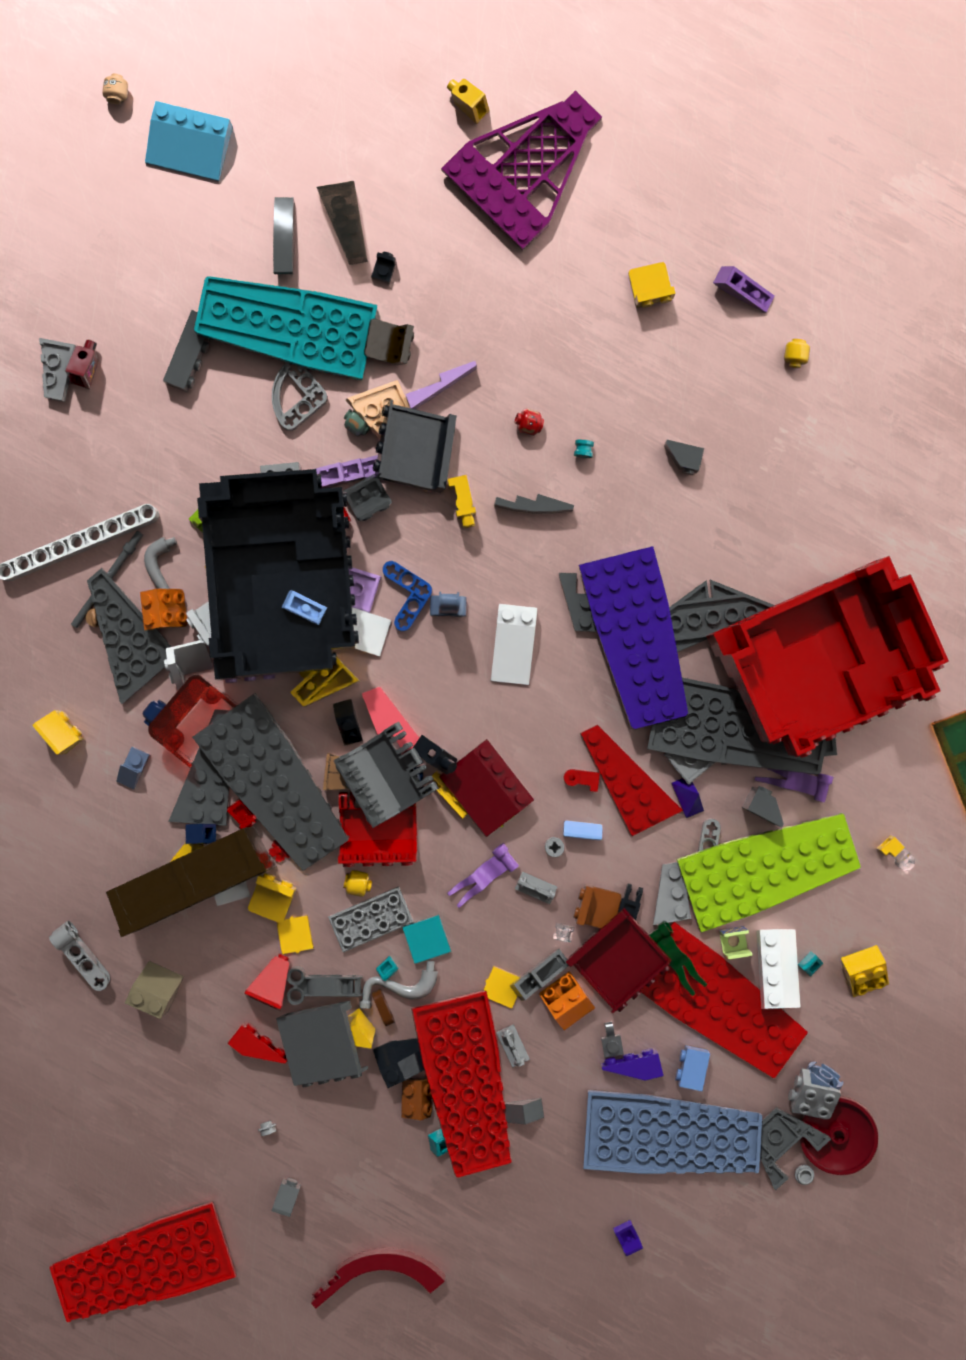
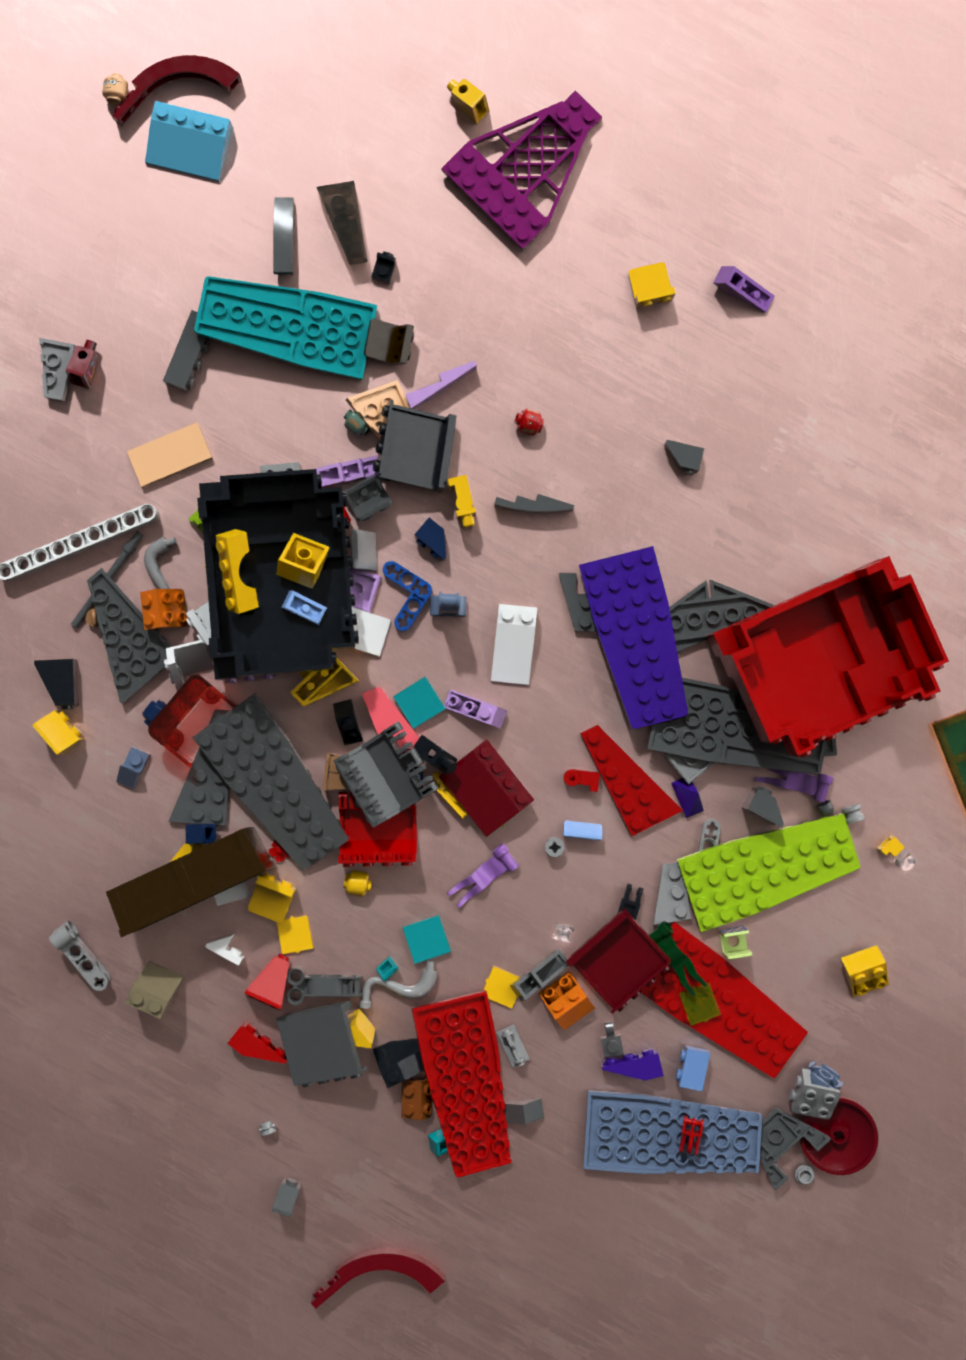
(60, 680): none -> black slope
(145, 1264): red wing -> none
(169, 454): none -> light nougat tile
(174, 69): none -> dark red arch
(220, 947): none -> white slope
(231, 549): none -> yellow arch
(241, 814): red bracket -> none
(302, 560): none -> yellow slope
(309, 392): light grey beam -> none
(364, 550): none -> light grey tile
(370, 919): light grey tile -> none
(383, 1007): reddish brown beam -> none
(419, 702): none -> teal tile
(433, 537): none -> dark blue slope
(475, 708): none -> lavender slope
(536, 887): light grey hinge -> none
(583, 448): teal wheel -> none
(596, 906): dark orange bracket -> none
(628, 1238): dark purple bracket -> none
(691, 1133): none -> red arm
(701, 1005): none -> clear neon green piece
(778, 968): white slope -> none
(796, 353): yellow head -> none
(810, 963): teal slope -> none
(825, 808): none -> dark grey hinge
(853, 813): none -> light grey wheel

